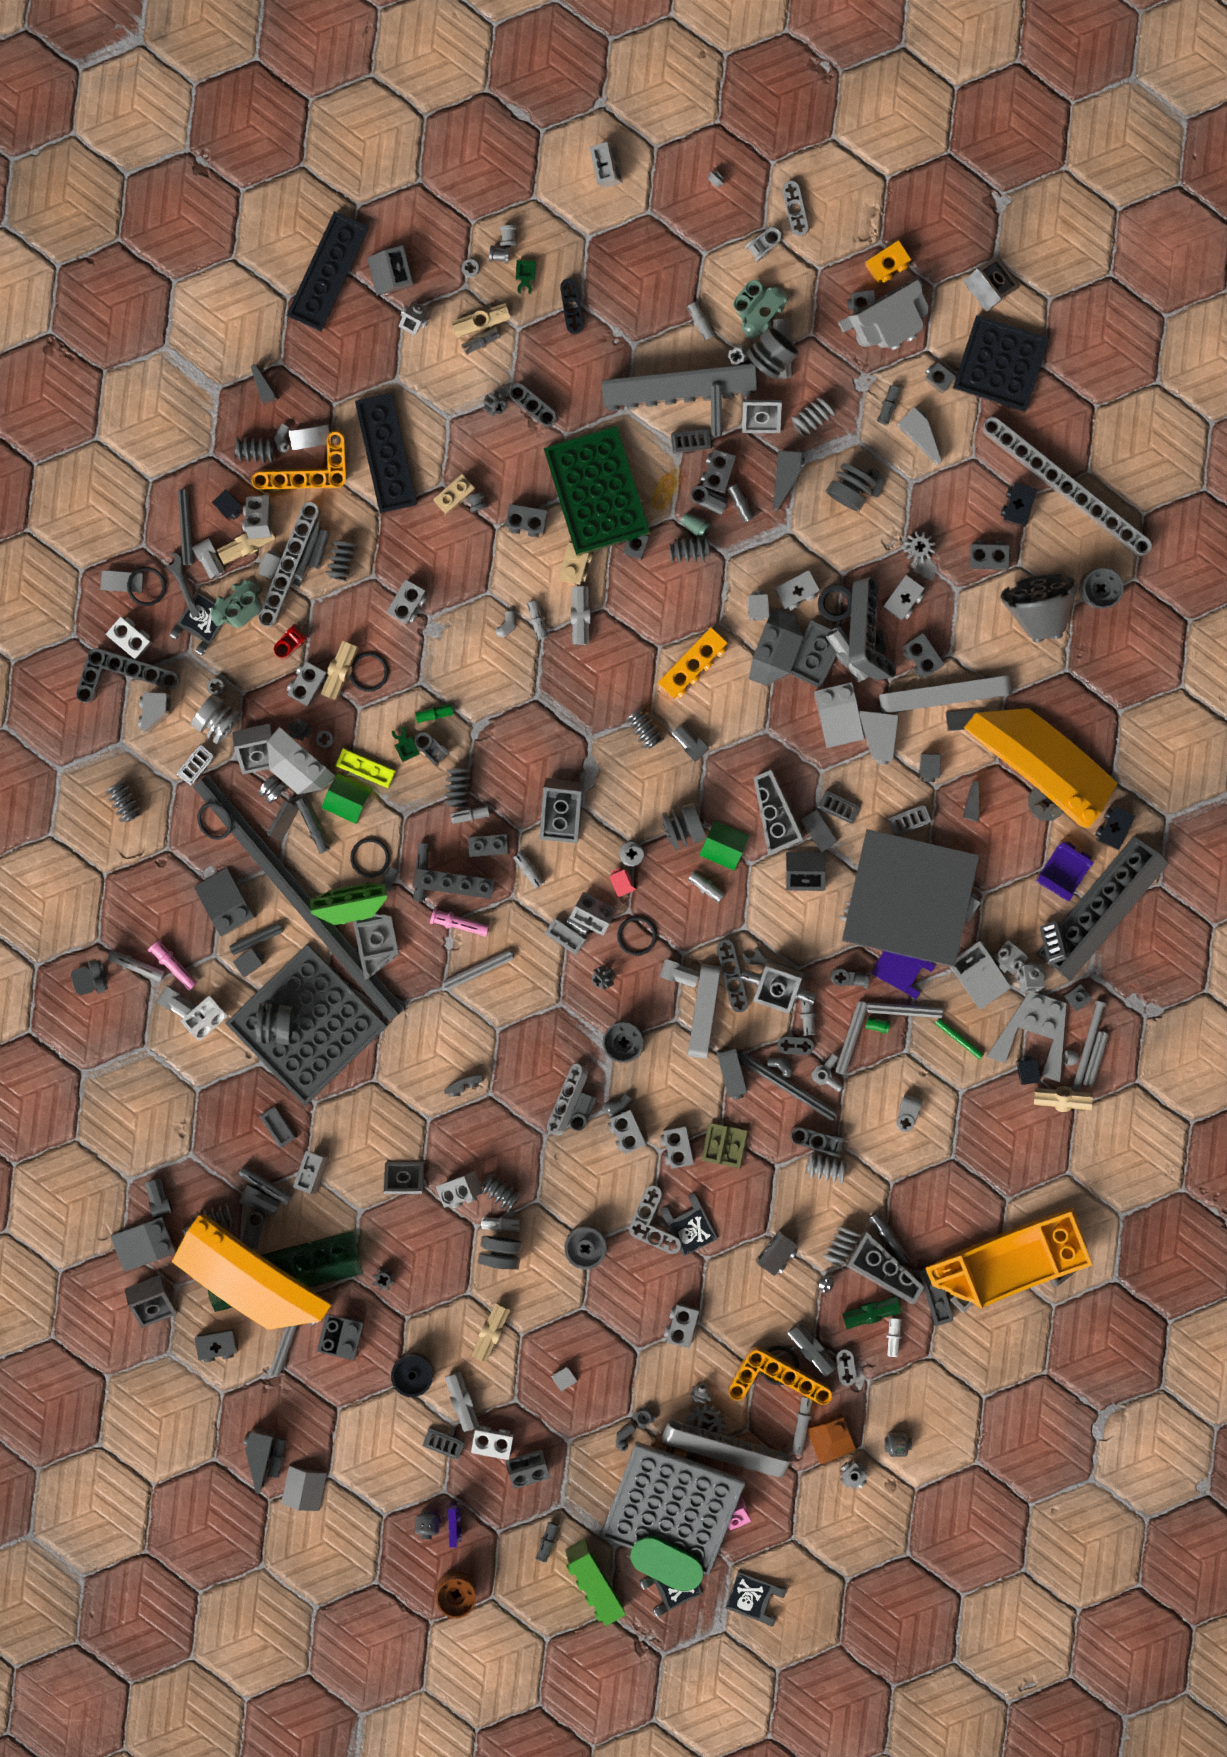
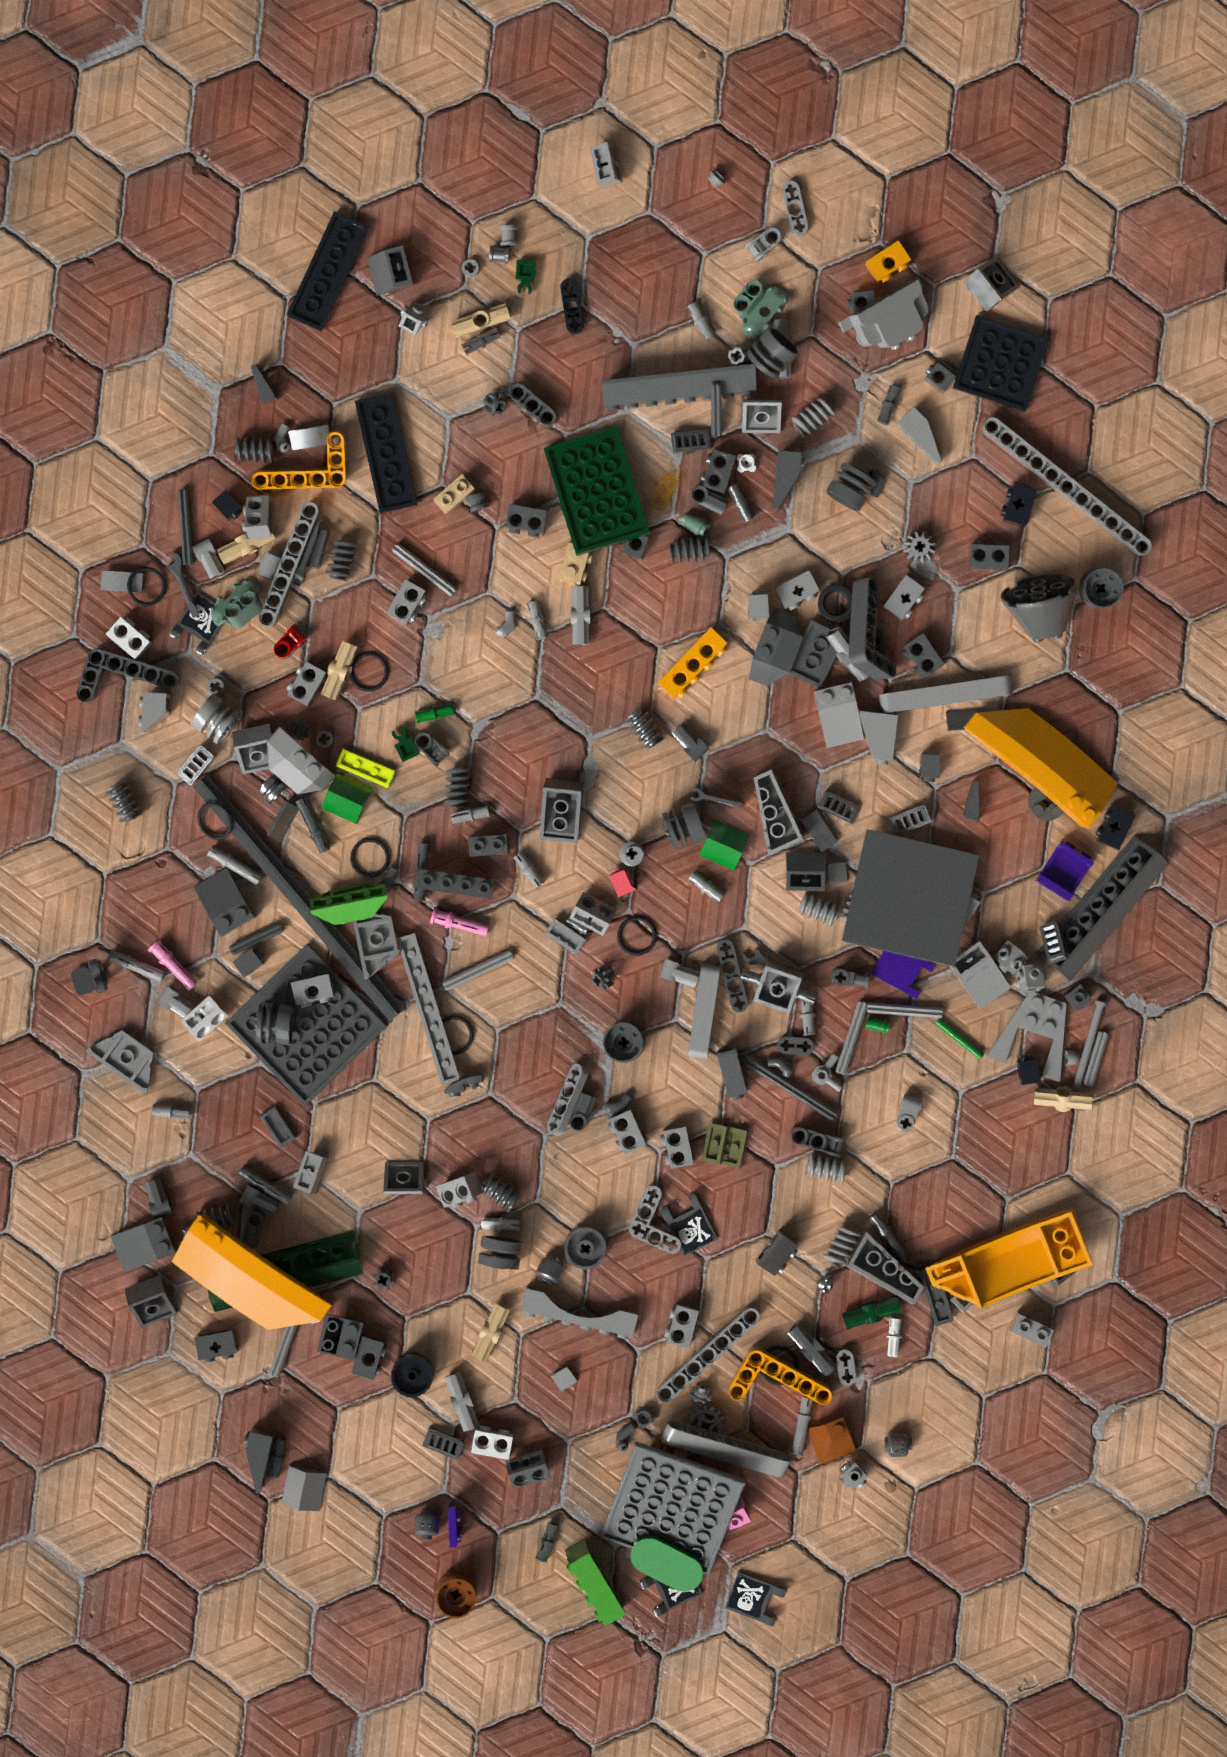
(126, 1058): none -> light grey wing
(171, 1111): none -> light grey axle
(234, 865): none -> light grey pin
(301, 988): none -> light grey brick
(361, 1366): none -> dark grey brick
(425, 570): none -> light grey axle
(428, 1009): none -> light grey plate
(470, 1032): none -> black piece
(550, 1270): none -> flat silver head
(619, 1321): none -> light grey arch
(702, 796): none -> dark grey flag
(711, 1345): none -> light grey beam
(742, 466): none -> white plate
(818, 909): none -> light grey piece
(837, 872): none -> light grey slope
(1031, 1329): none -> light grey brick

